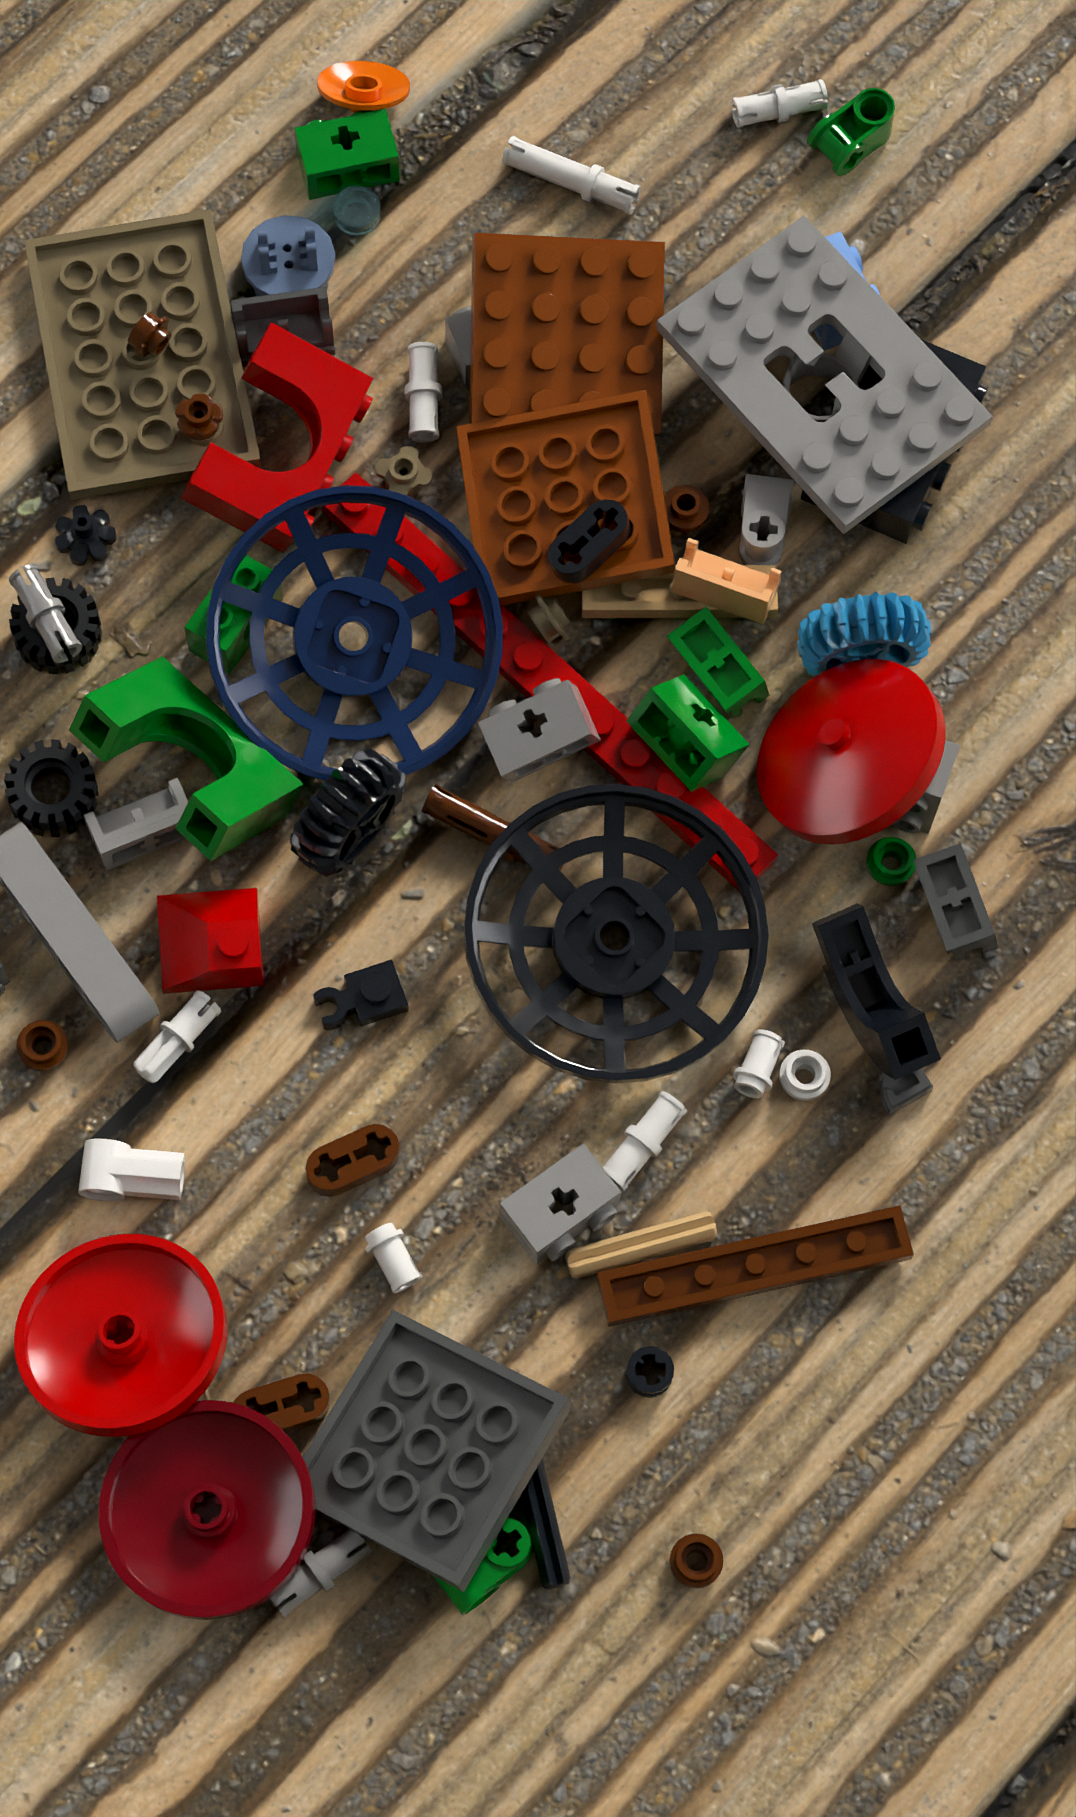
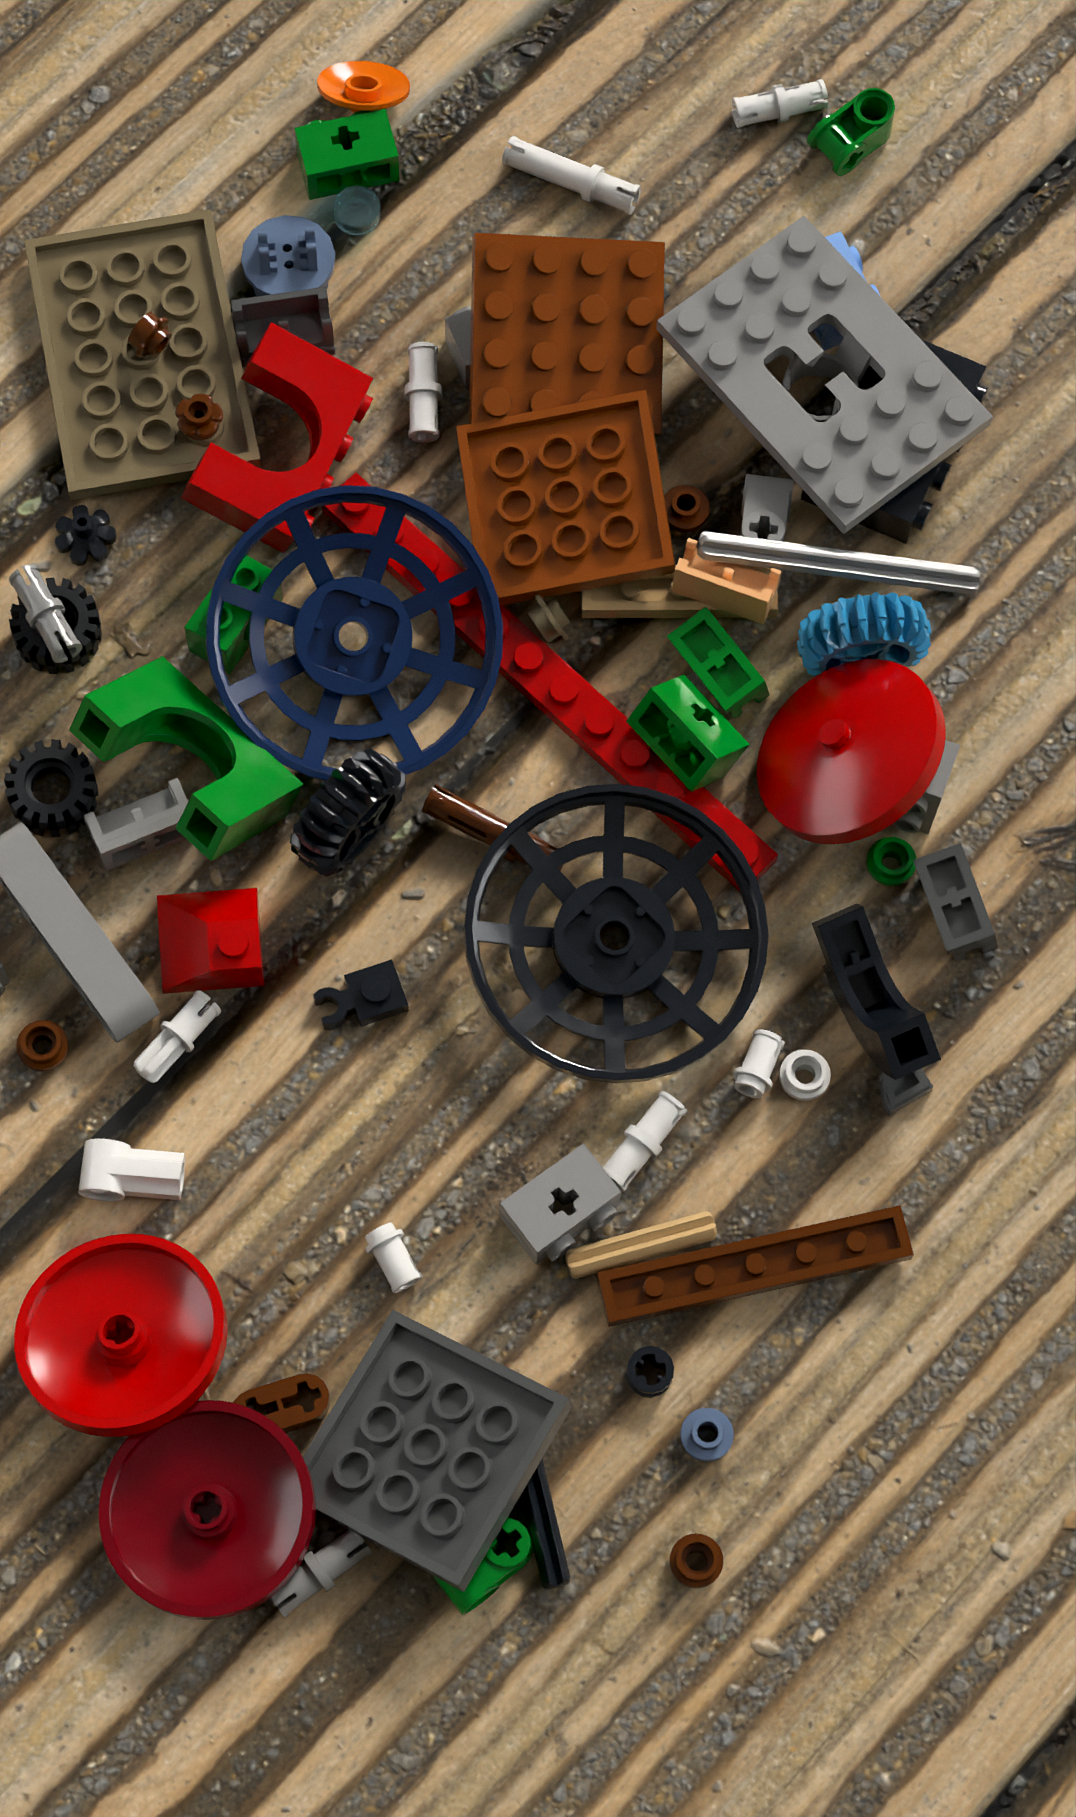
(347, 1149): reddish brown beam -> none
(406, 459): dark tan plate -> none
(564, 733): light grey brick -> none
(585, 538): black beam -> none
(695, 1446): none -> sand blue plate
(838, 563): none -> light grey axle

